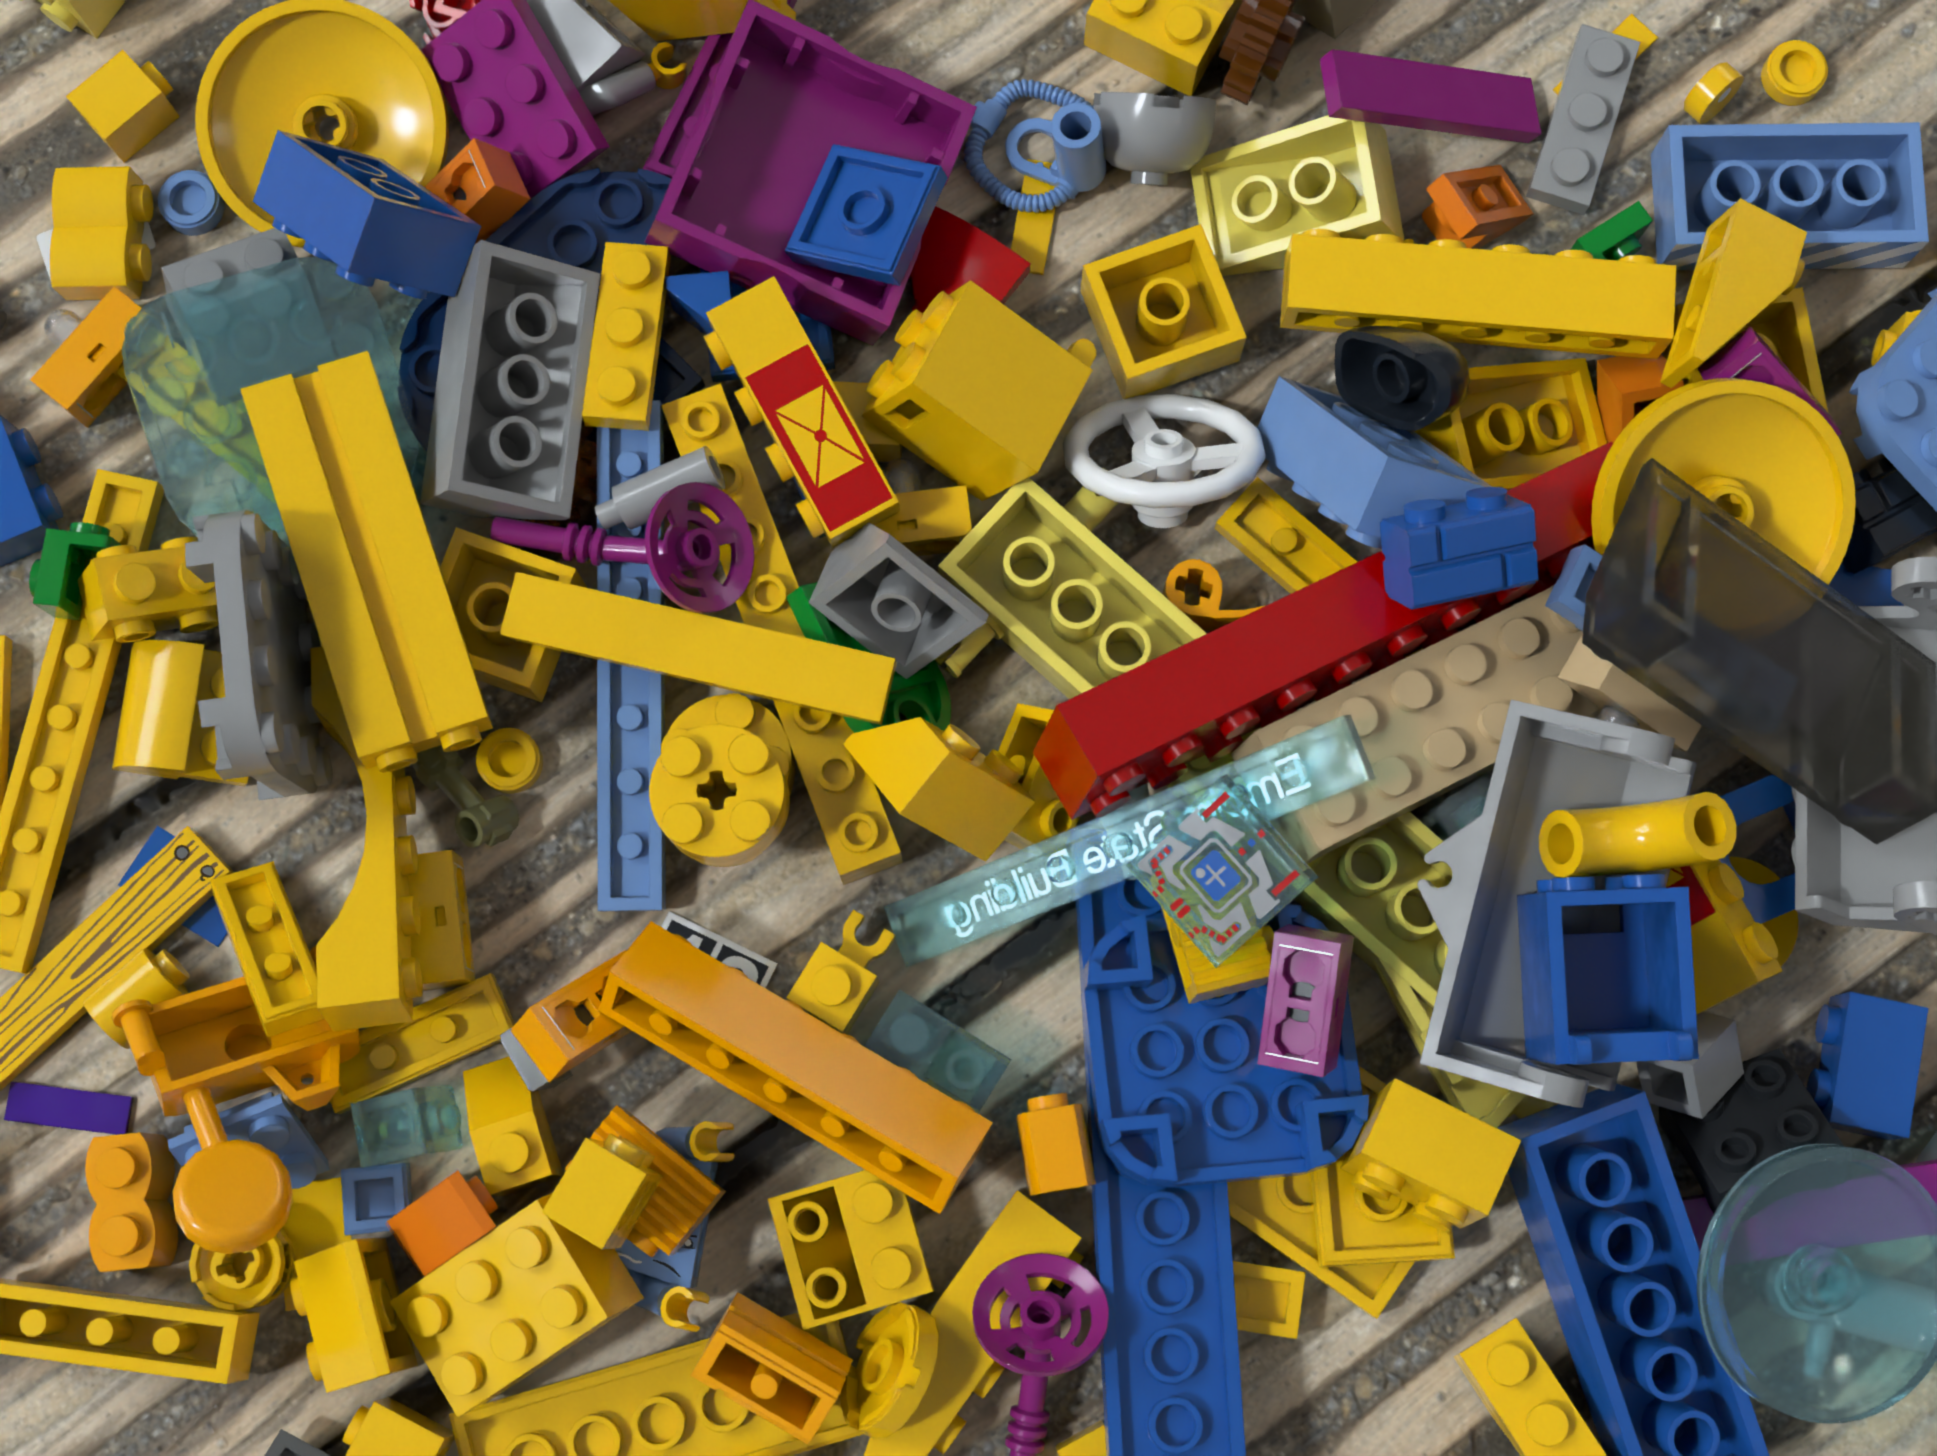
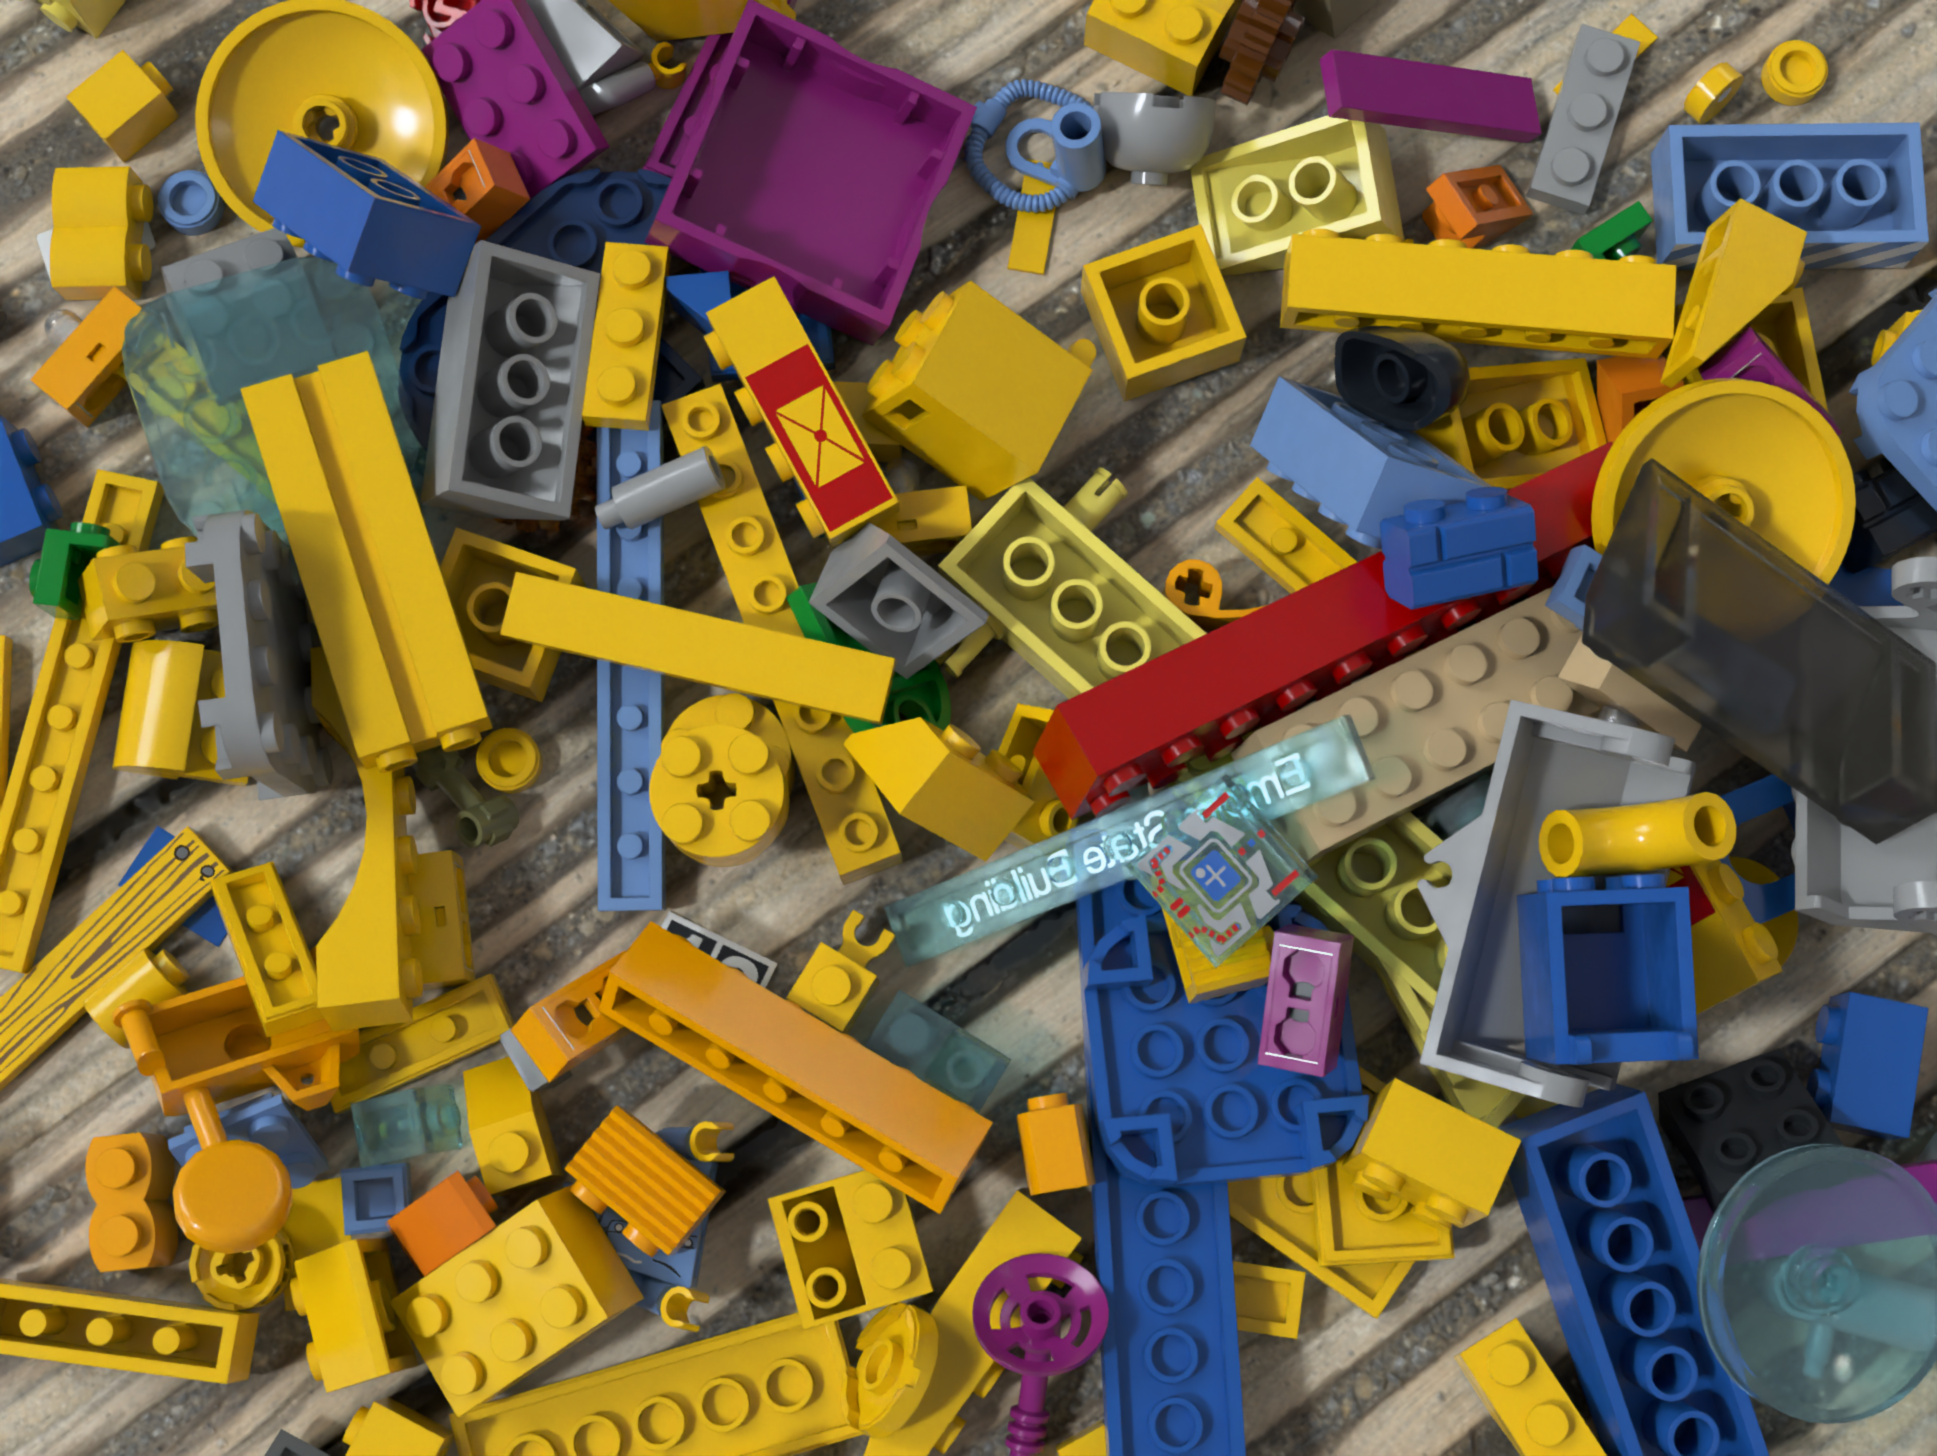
(68, 1108): dark purple window -> none
(604, 1191): yellow brick -> none
(667, 558): magenta dish -> none
(772, 1368): light orange brick -> none
(866, 214): blue tile -> none
(960, 252): red brick -> none
(1163, 463): white piece -> none
(1699, 1083): light grey brick -> none

